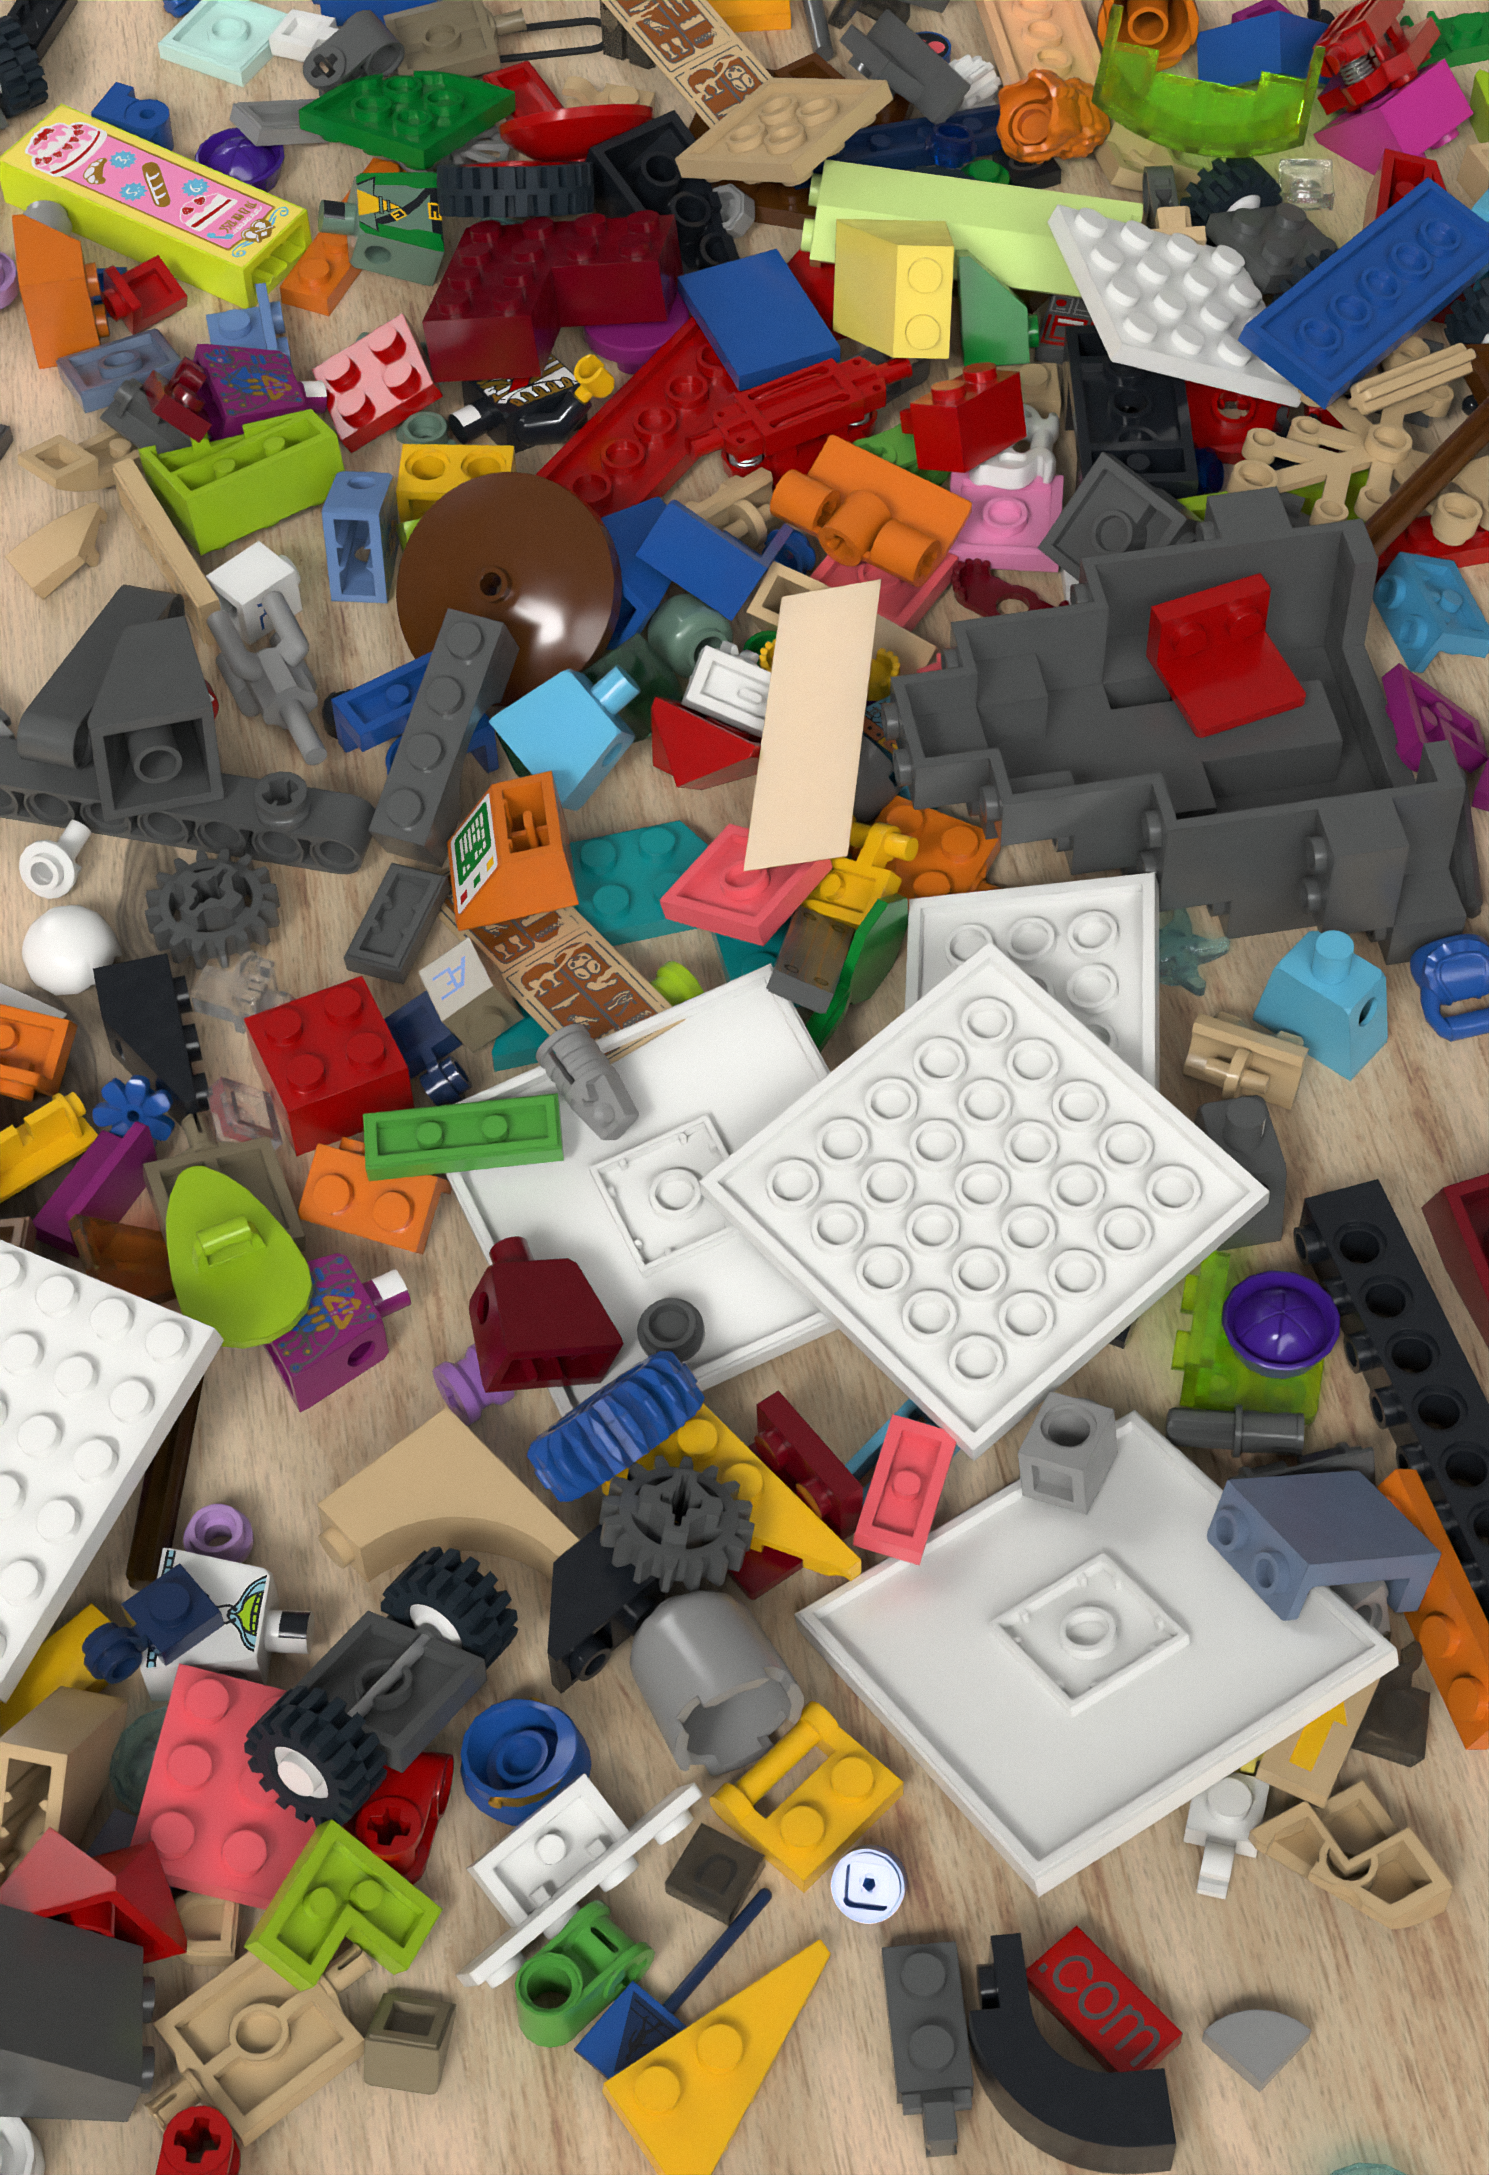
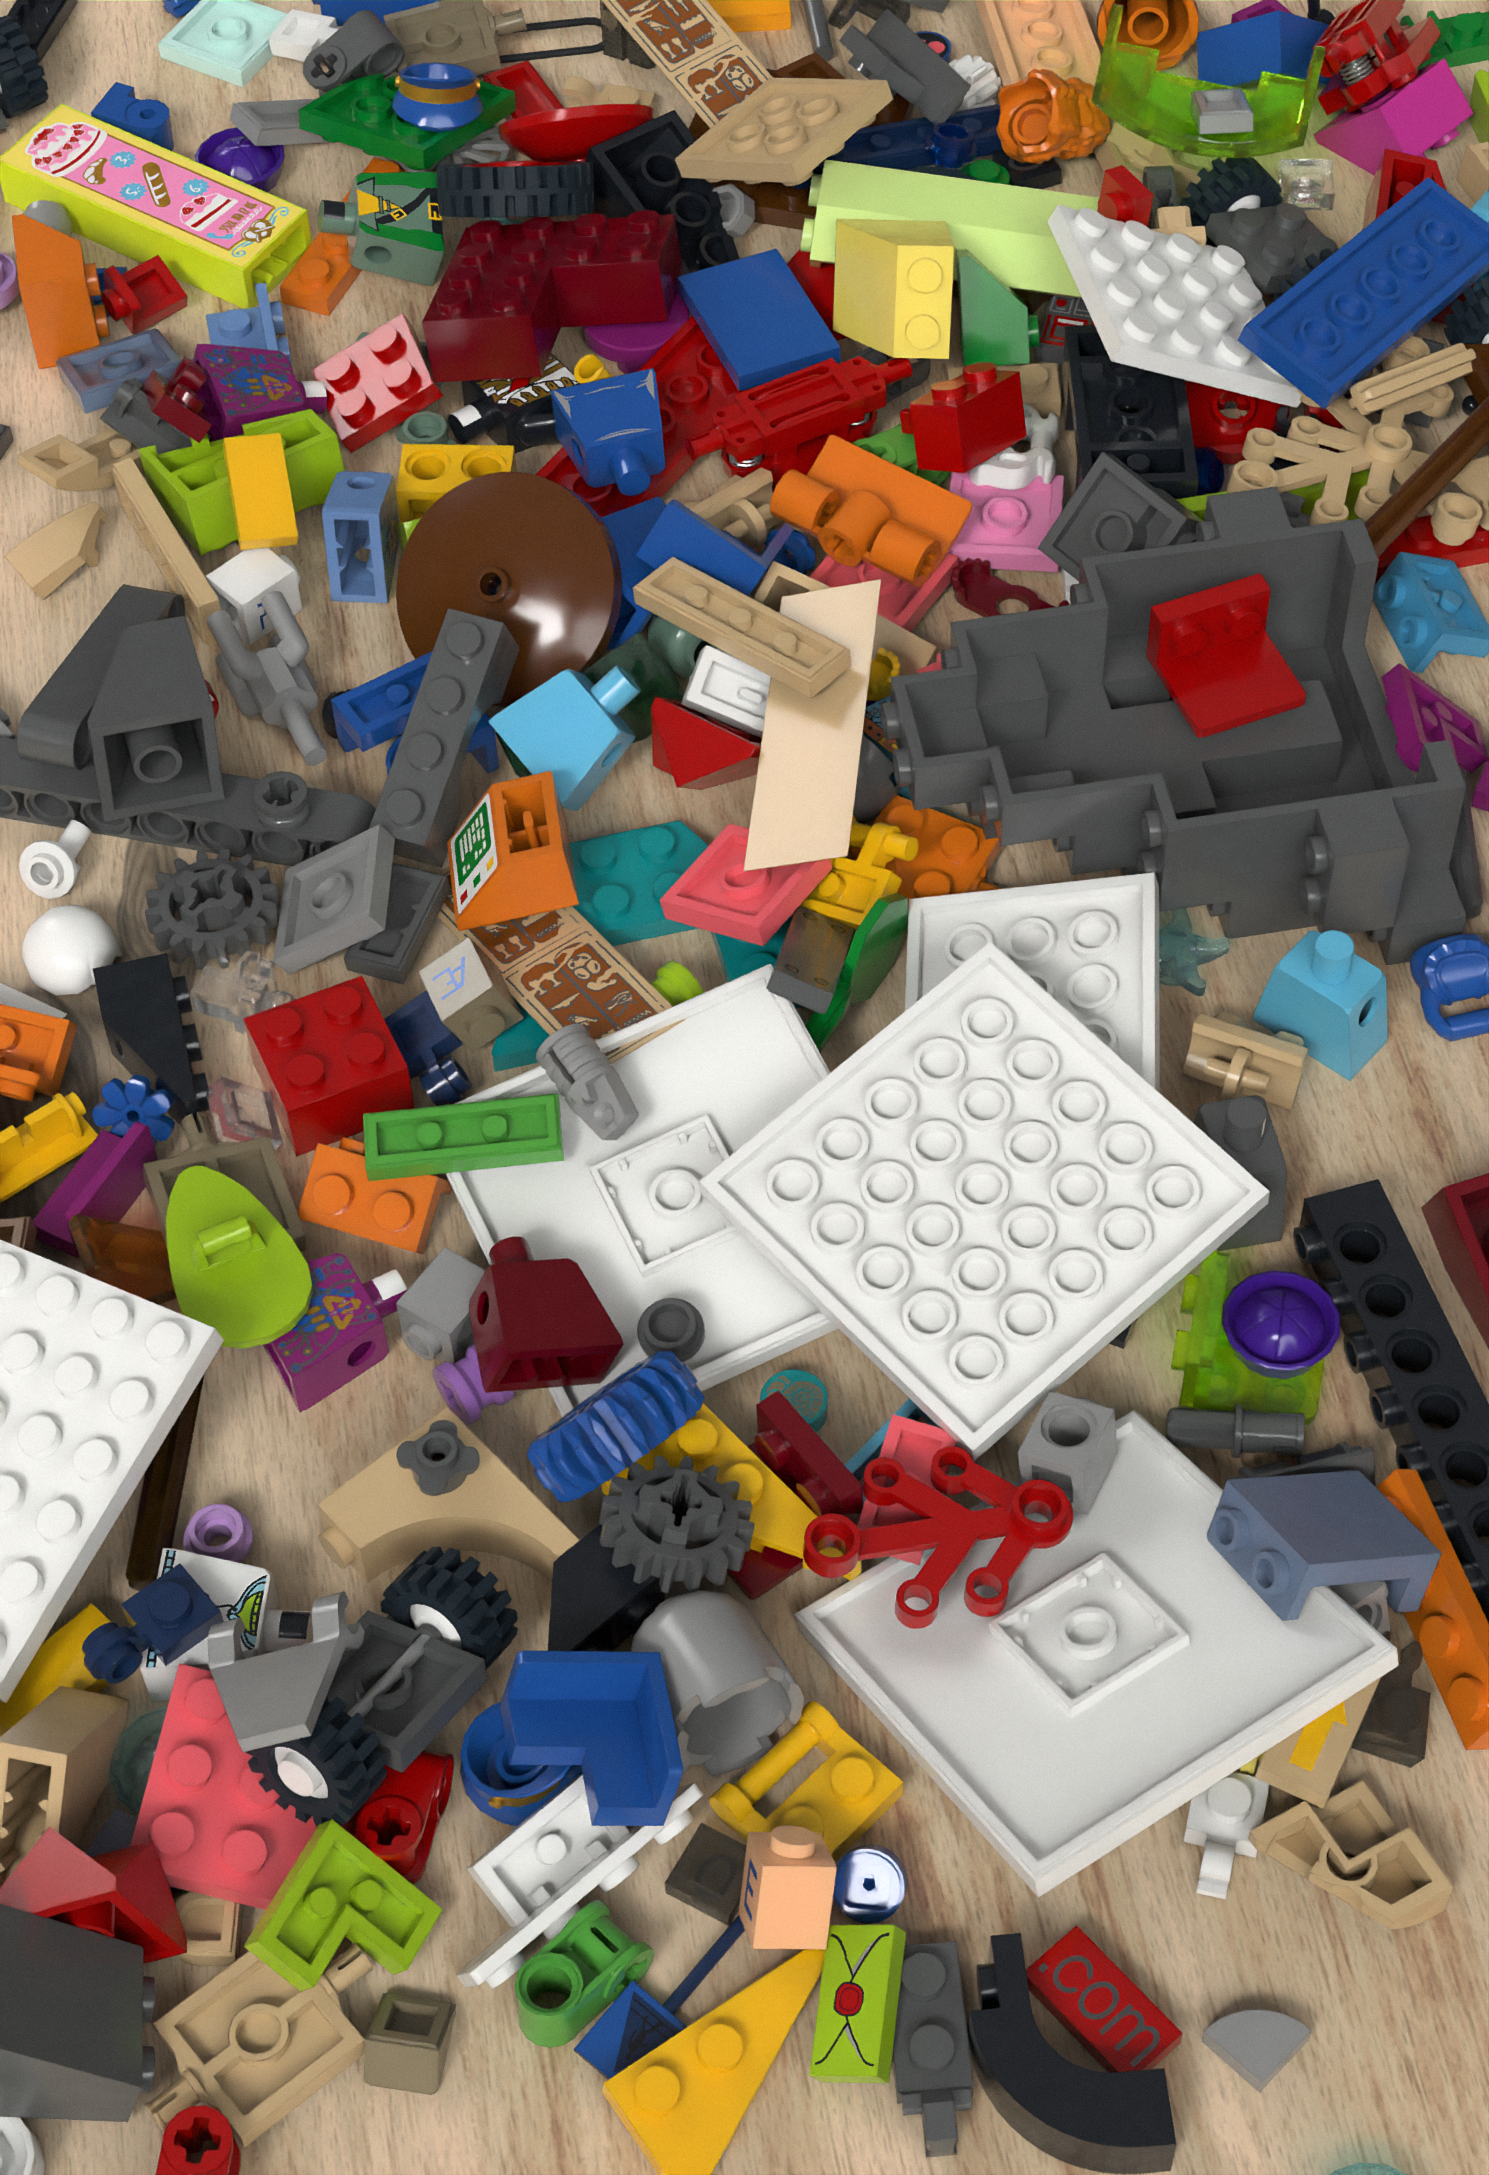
(260, 491): none -> yellow tile
(282, 1691): none -> light grey flag
(334, 899): none -> light grey plate
(436, 1308): none -> light grey brick
(437, 96): none -> blue piece
(443, 1475): none -> dark grey plate
(598, 1714): none -> blue panel
(612, 430): none -> blue torso
(742, 627): none -> tan tile
(787, 1889): none -> light nougat brick
(803, 1392): none -> teal tile
(858, 2004): none -> lime tile
(947, 1528): none -> red plant
(1124, 197): none -> red plate
(1221, 111): none -> light grey tile

